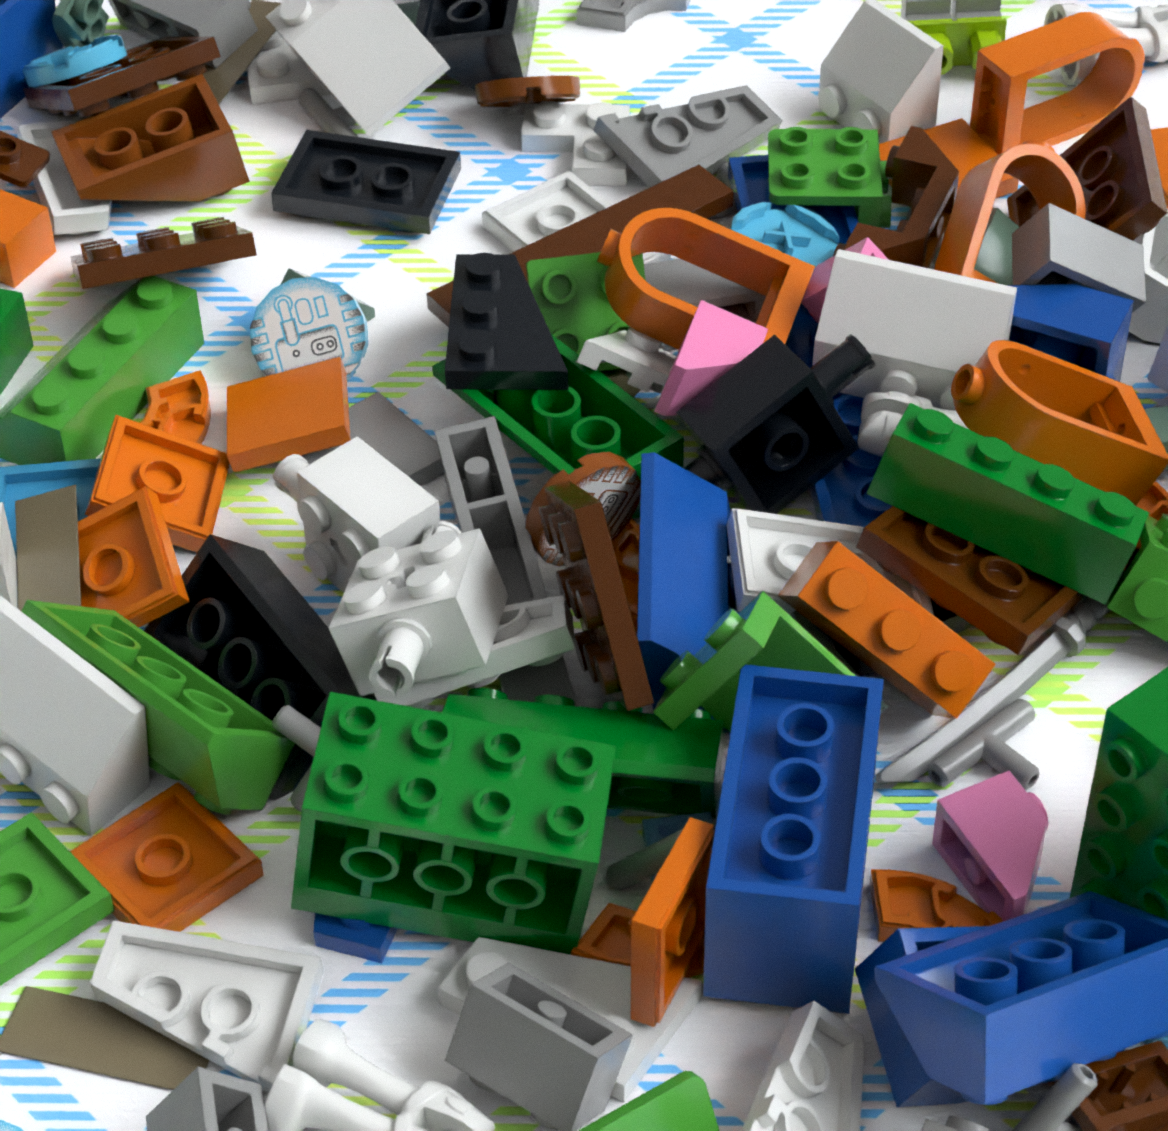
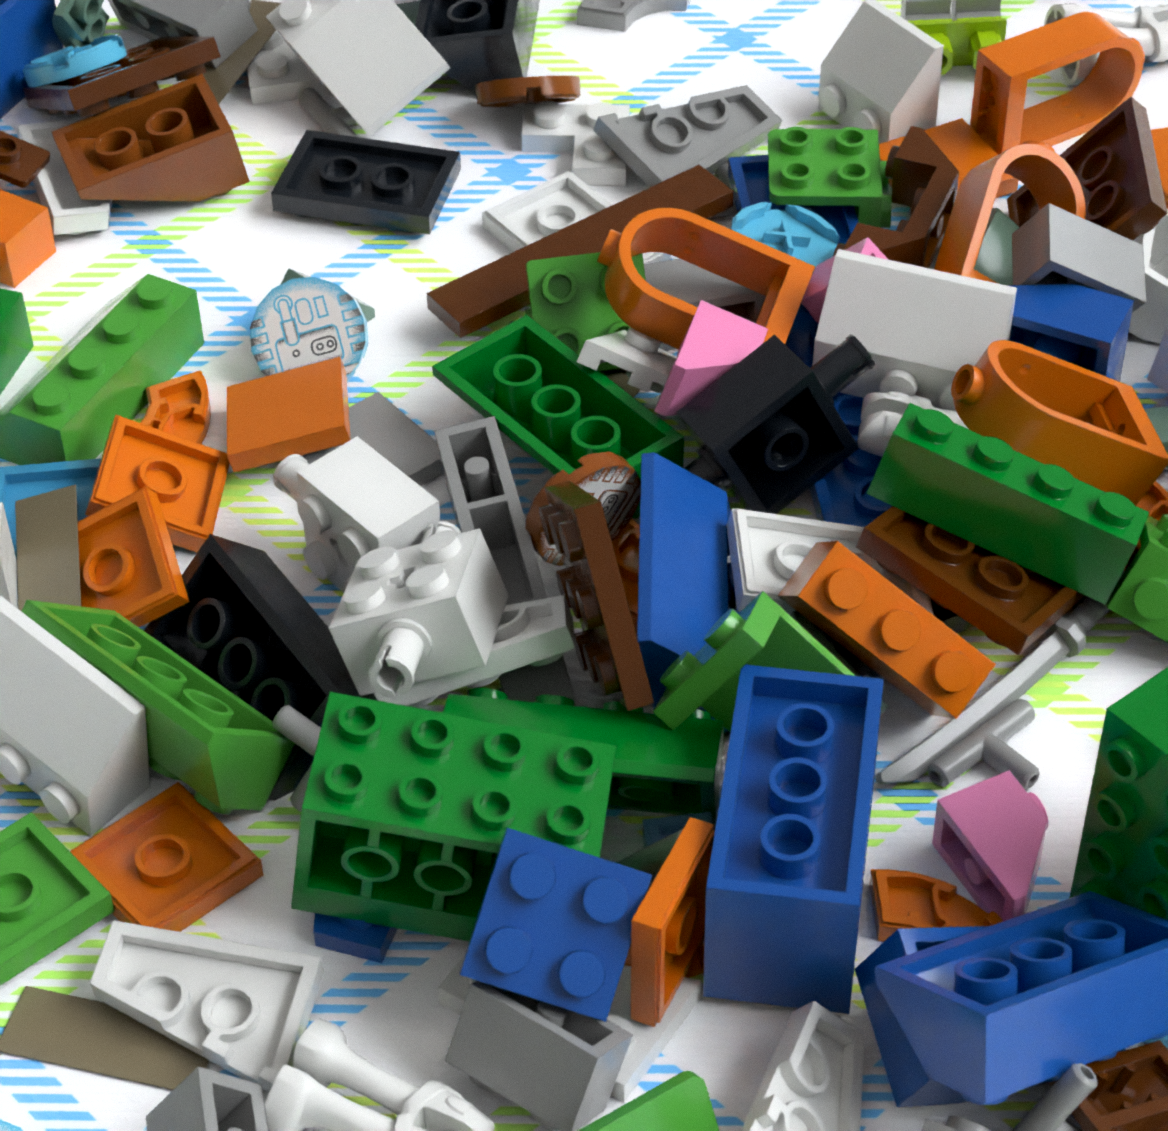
(161, 252): reddish brown plate -> none
(498, 330): black wing -> none
(555, 924): none -> blue plate

